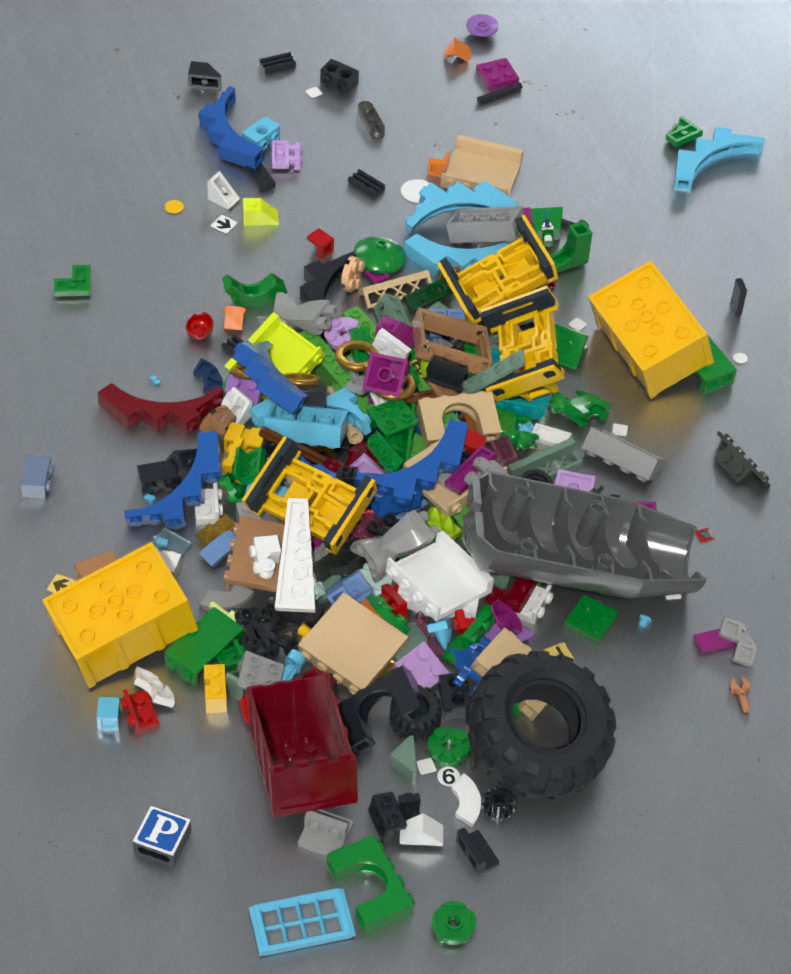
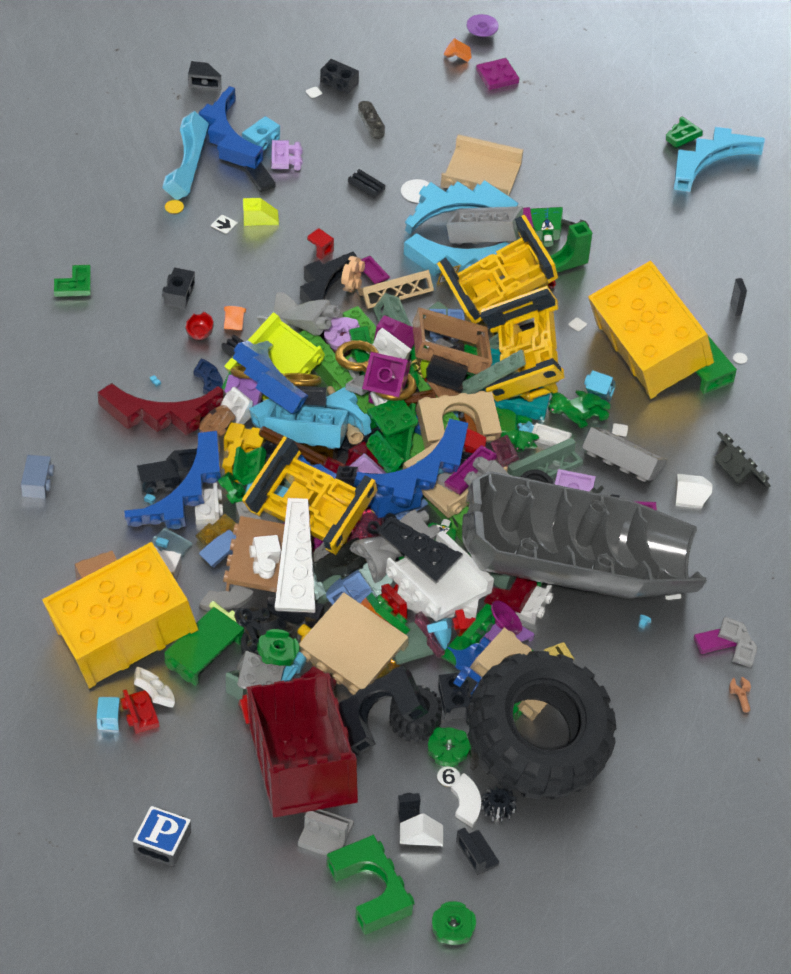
(59, 582): clear yellow sticker -> none
(179, 288): none -> black brick
(193, 133): none -> medium azure arch
(215, 688): yellow brick -> none
(221, 192): white slope -> none
(231, 656): green bracket -> none
(254, 294): green arch -> none
(277, 62): black tile -> none
(285, 655): none -> green plate
(301, 921): medium azure piece -> none
(380, 254): green dish -> none
(386, 816): black bracket -> none
(404, 759): sand green slope -> none
(422, 551): none -> black wing
(423, 665): lavender plate -> none
(426, 766): white sticker -> none
(427, 295): dark green plate -> none
(437, 166): orange panel -> none
(443, 523): lime tile -> none
(500, 92): black bar -> none
(570, 346): green bracket -> none
(591, 619): green plate -> none
(600, 385): none -> medium azure brick
(692, 490): none -> white slope
(704, 535): sticker -> none

